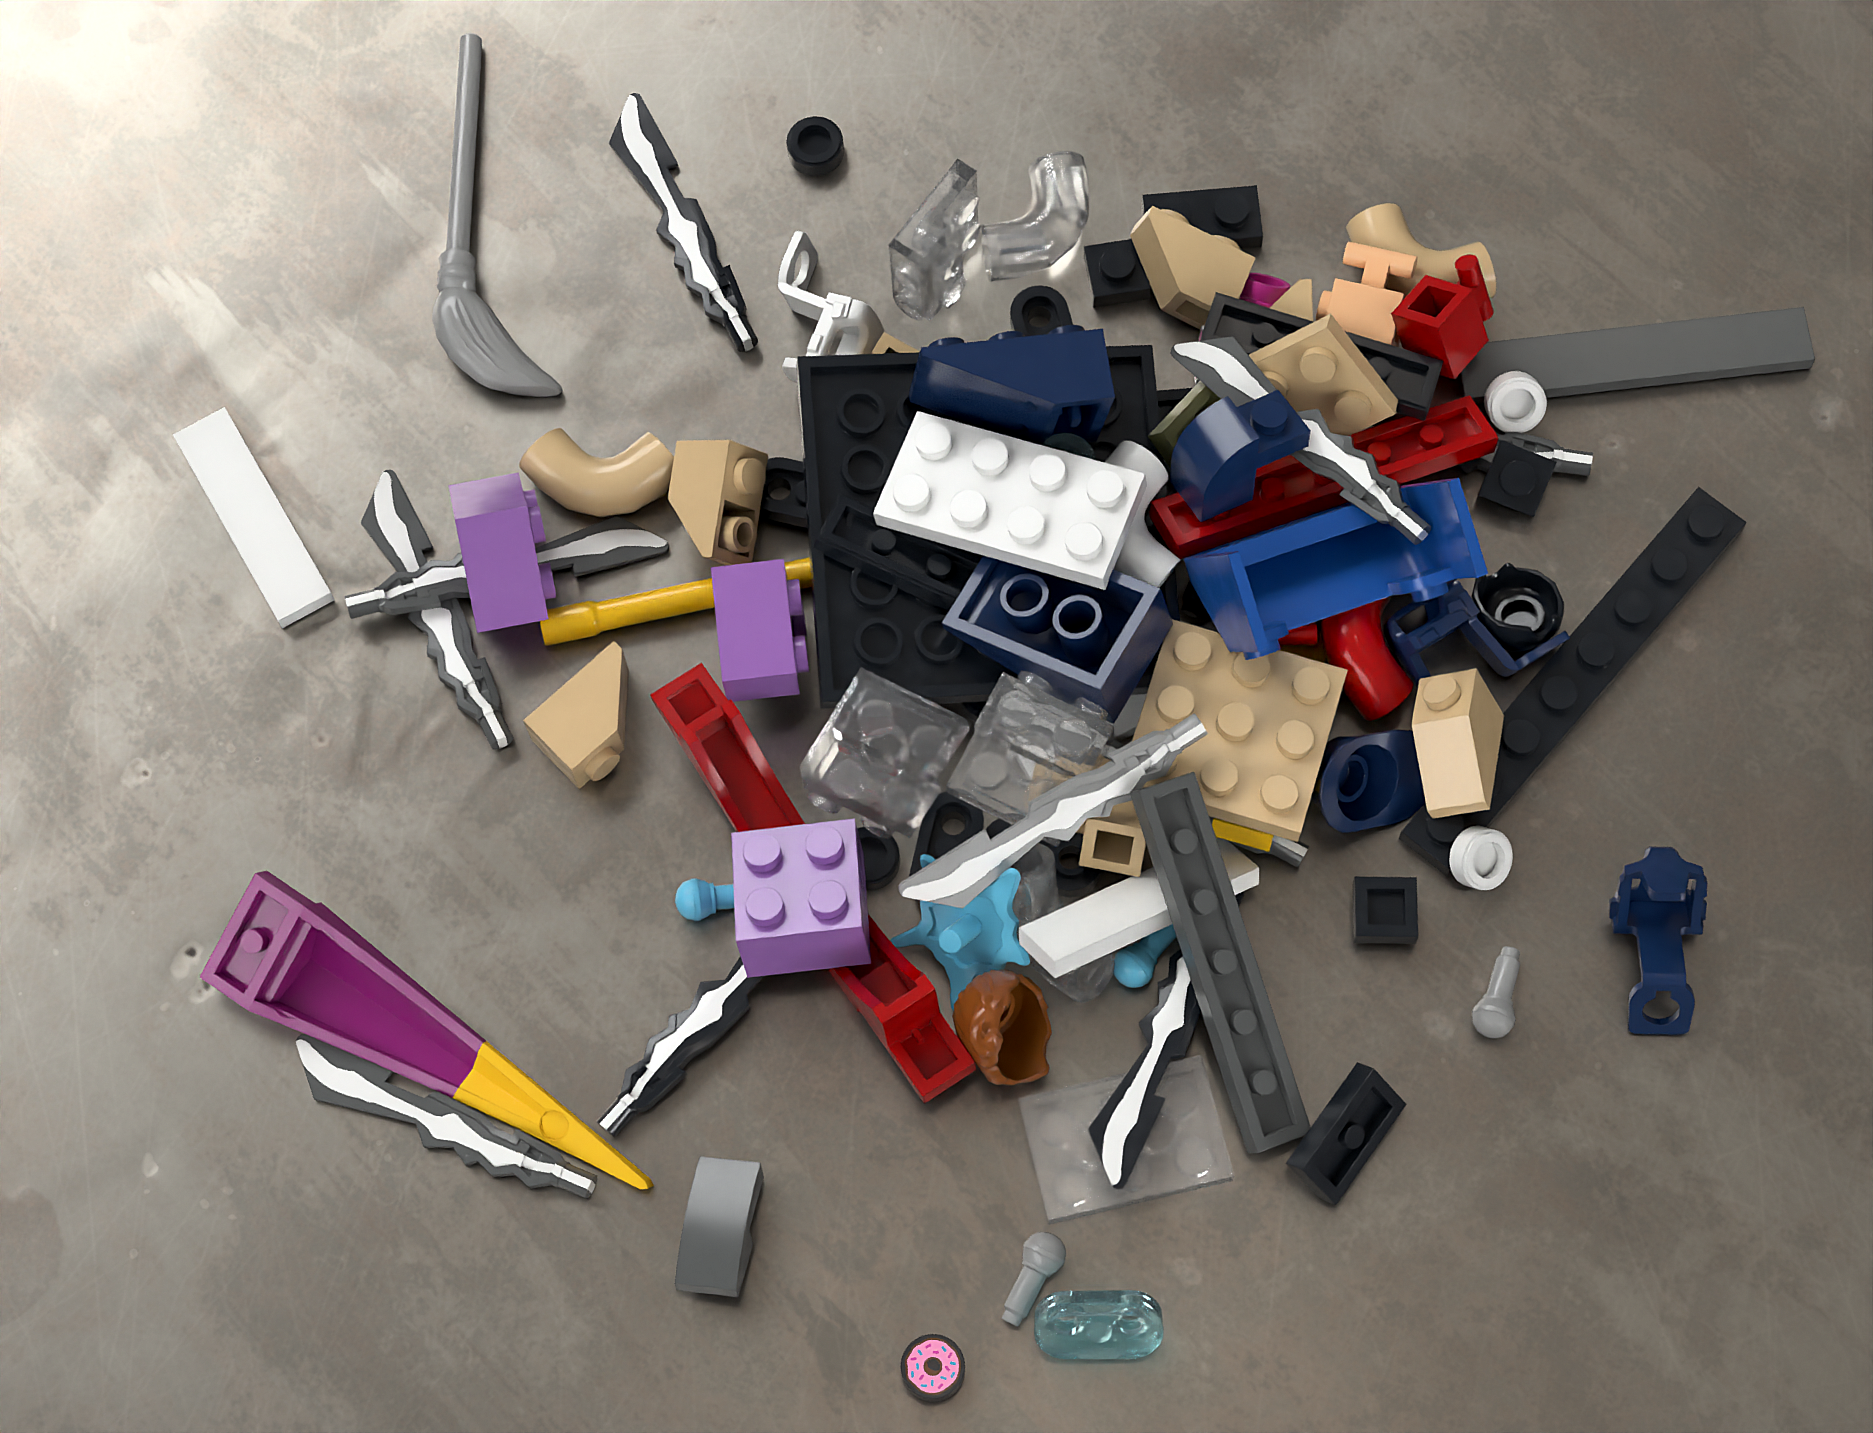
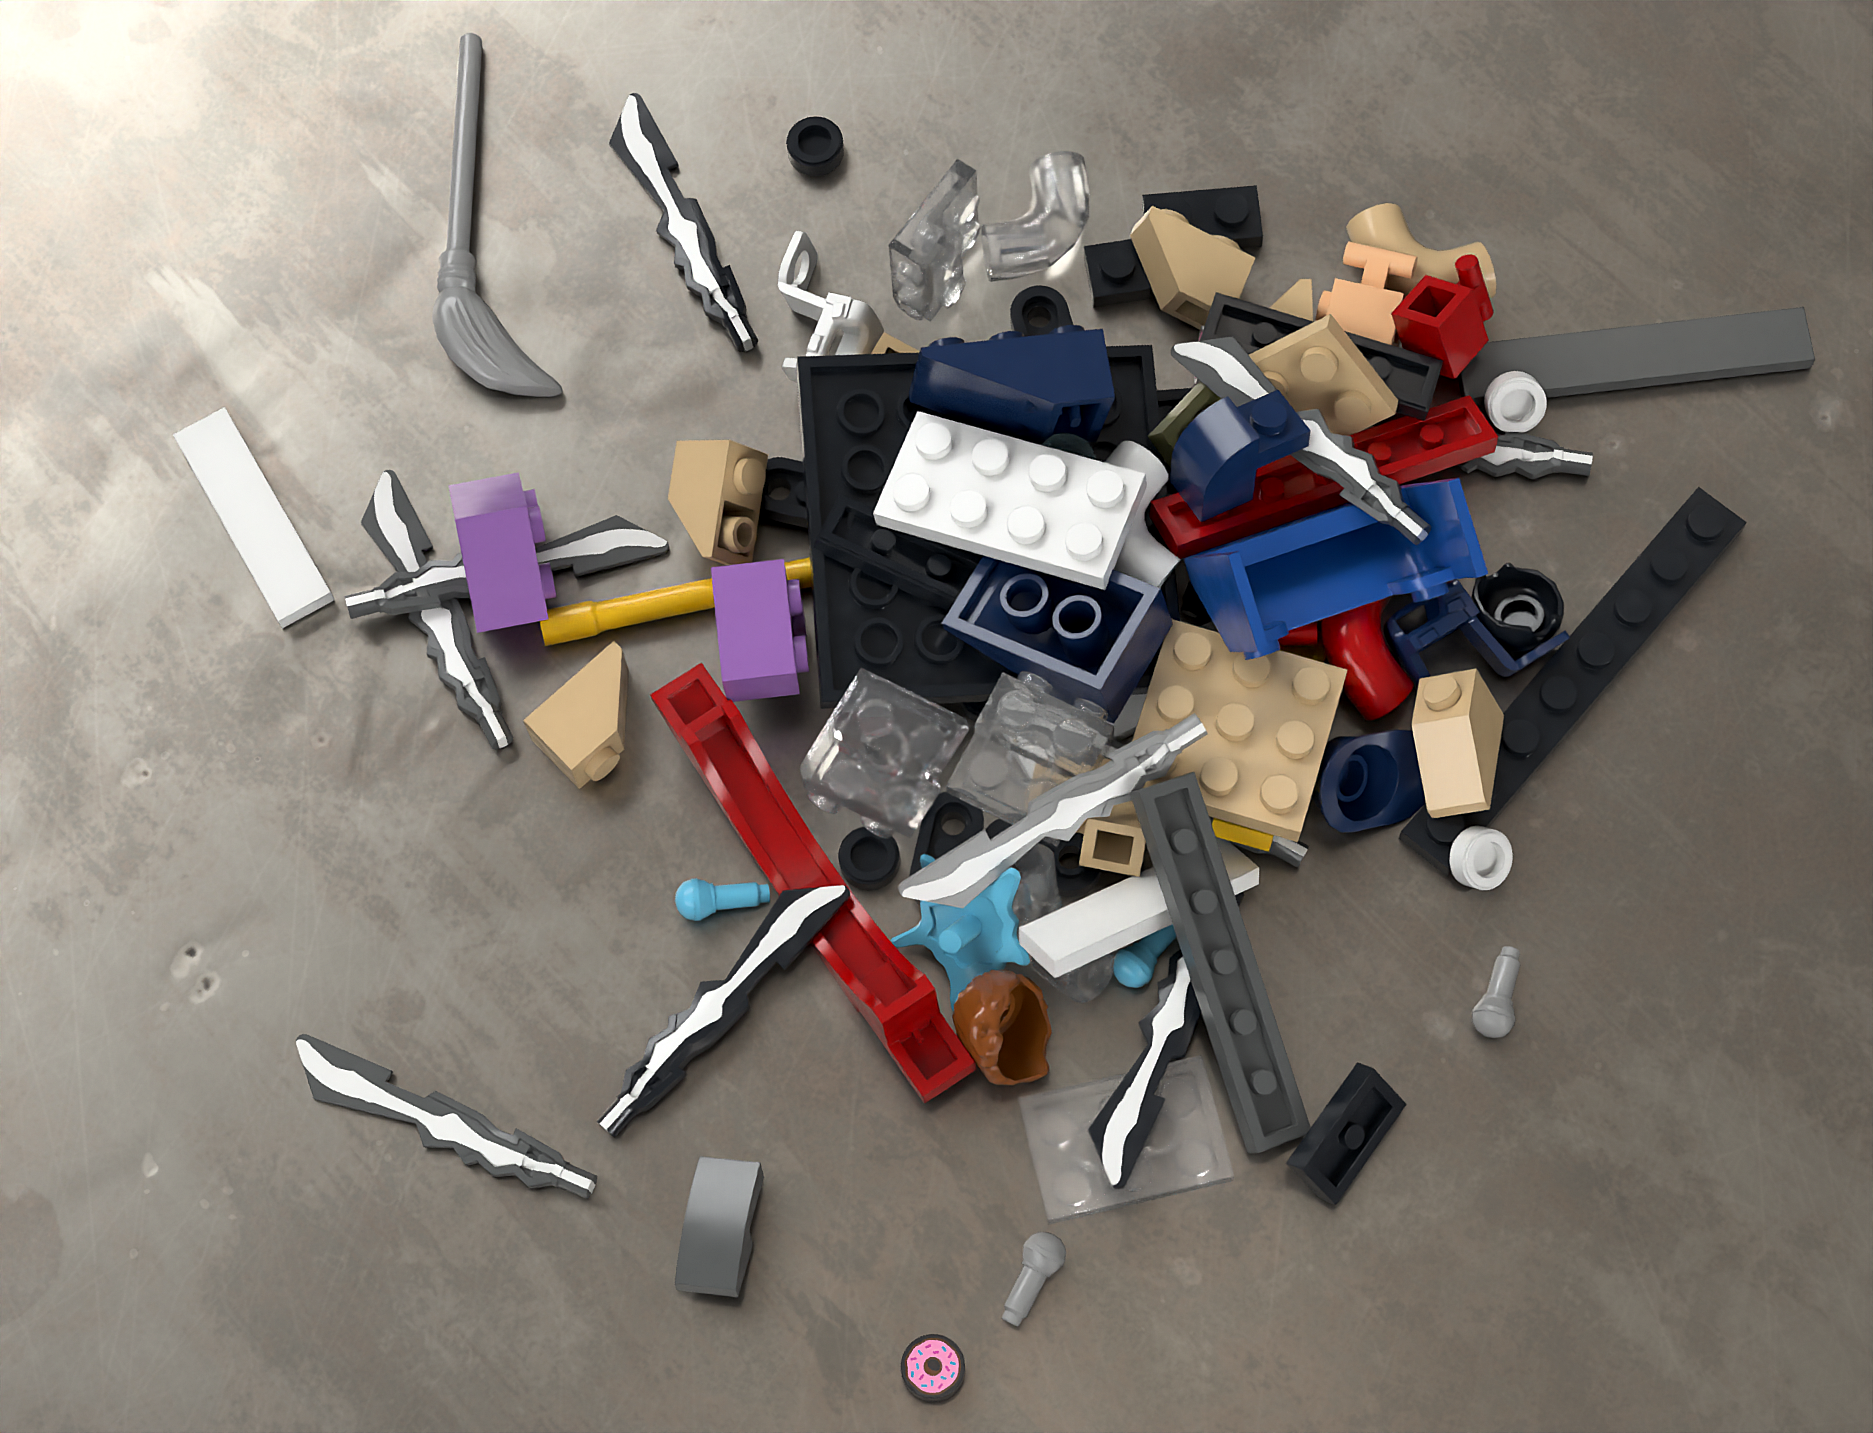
(327, 981): magenta plate -> none
(595, 483): tan cylinder -> none
(800, 898): brick -> none
(1098, 1324): clear light blue plate -> none
(1263, 289): dark pink plate -> none
(1385, 910): black plate -> none
(1517, 478): black plate -> none
(1658, 915): dark blue piece -> none

